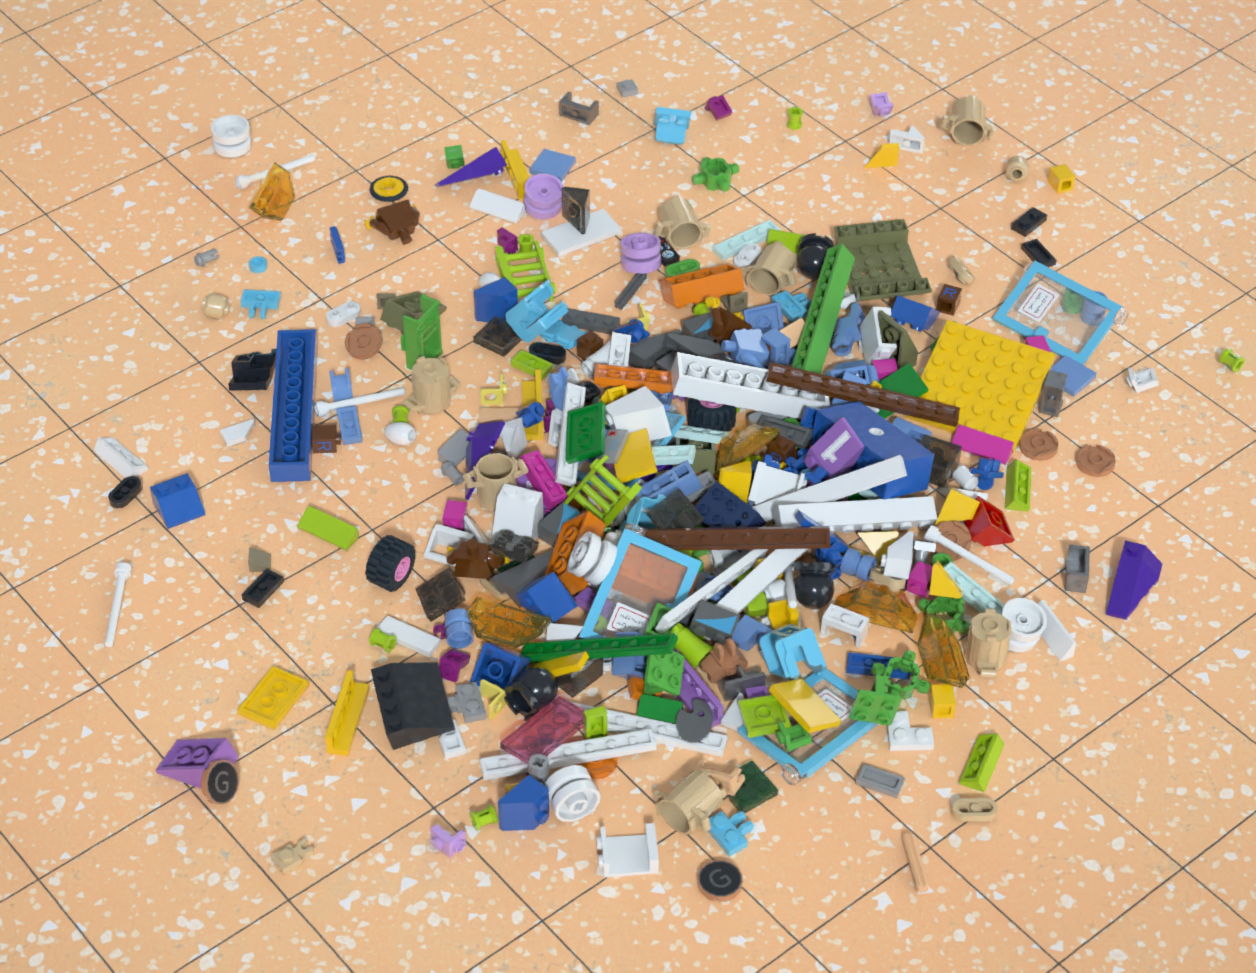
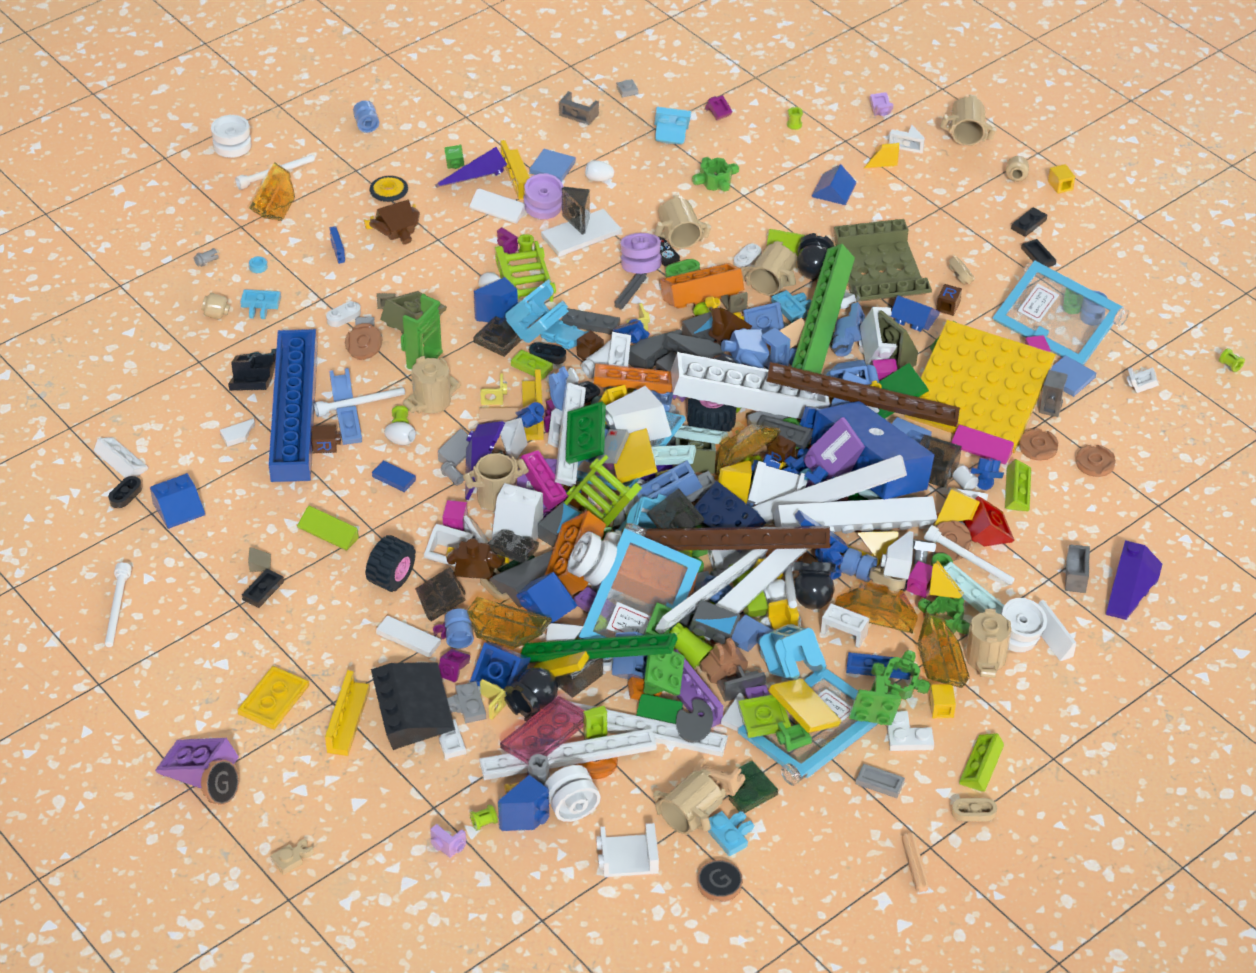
(366, 116): none -> medium blue wheel
(382, 640): lime bush -> none
(393, 476): none -> blue tile
(598, 171): none -> white animal
(736, 243): light aqua tile -> none
(835, 186): none -> blue slope

